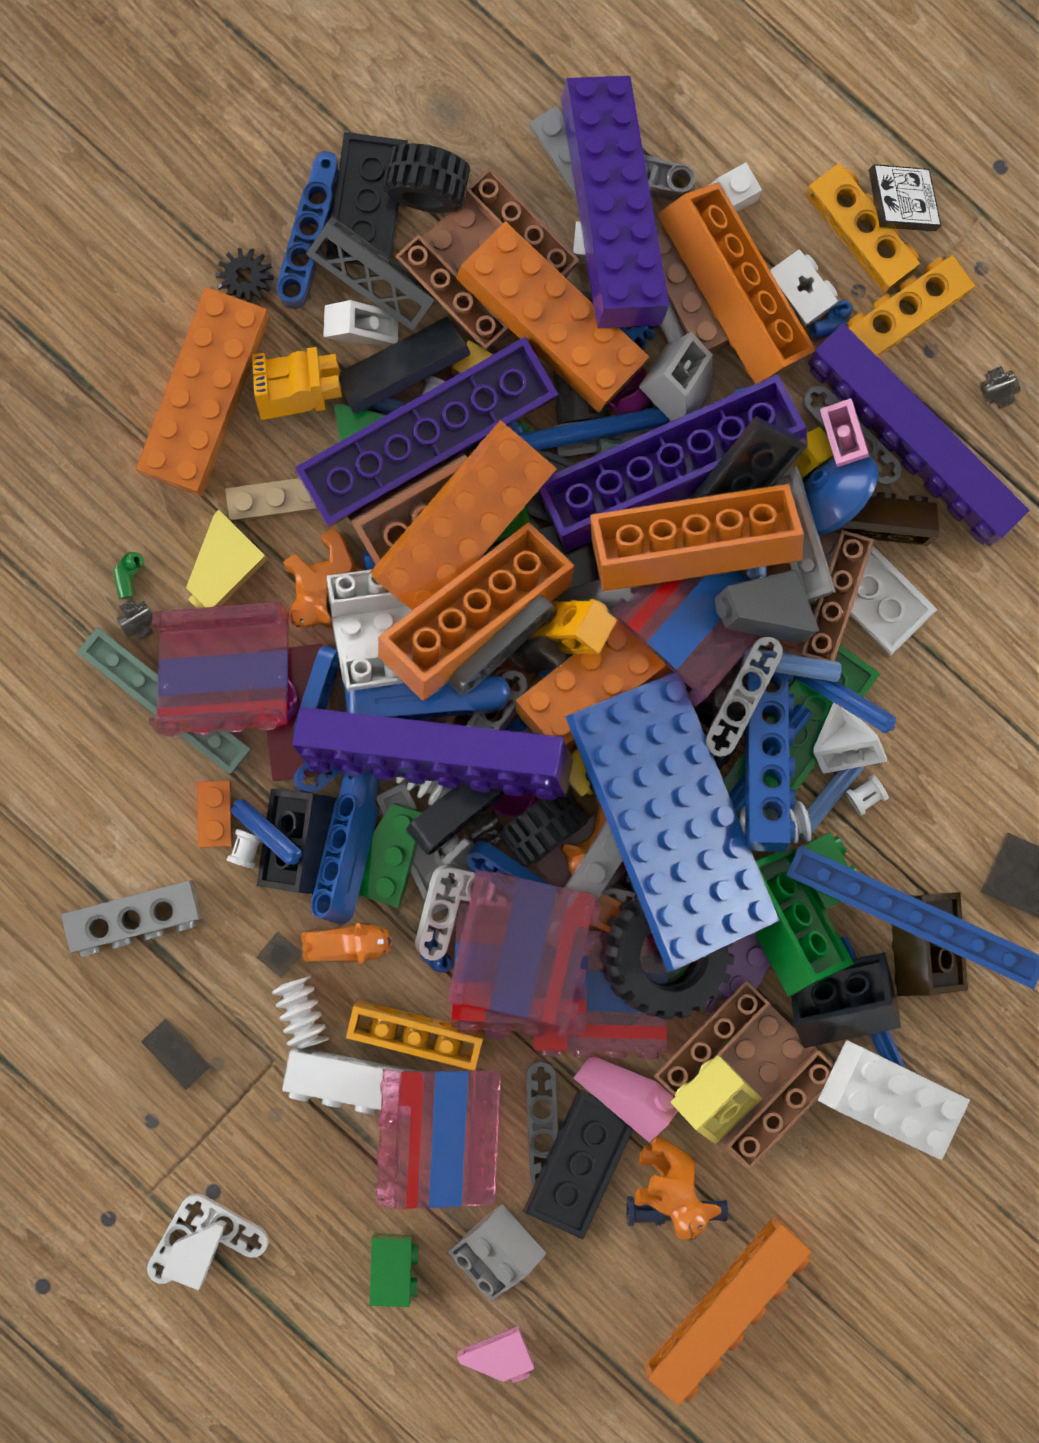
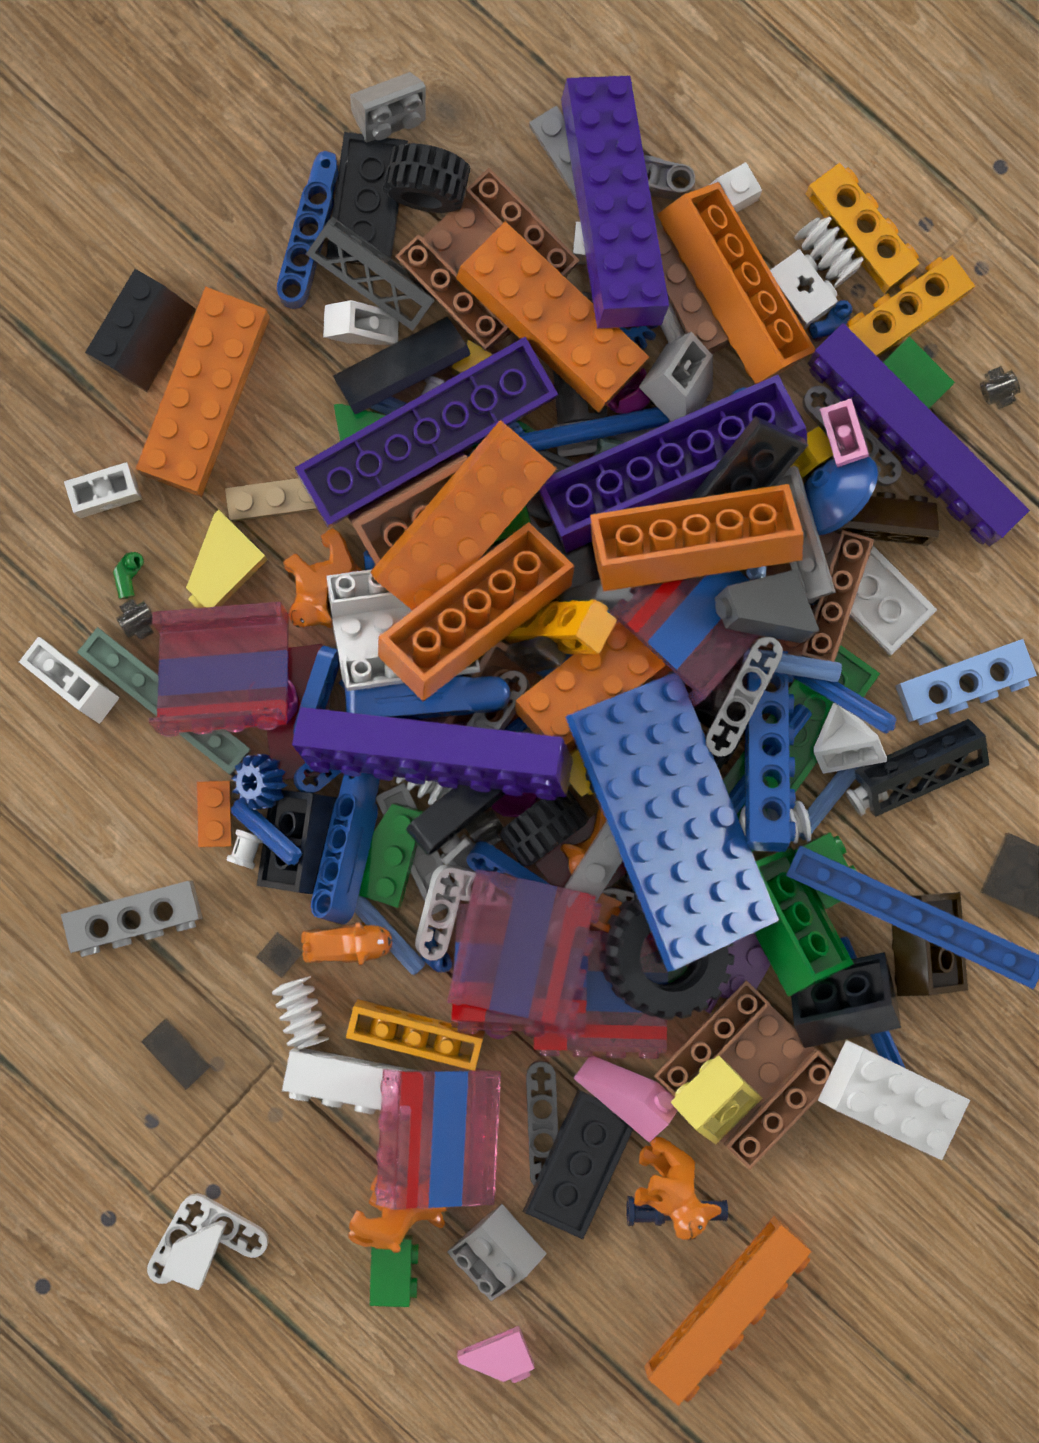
(69, 680): none -> white slope
(103, 490): none -> white brick
(140, 330): none -> black slope
(245, 289): black gear -> none
(259, 781): none -> blue gear
(294, 382): light orange hips -> none
(389, 106): none -> light grey slope
(391, 1227): none -> orange animal
(400, 947): none -> medium blue axle
(501, 645): dark grey beam -> none
(829, 249): none -> white piece
(904, 197): tile -> none
(919, 372): none -> green brick
(924, 760): none -> black fence
(1011, 657): none -> light blue brick

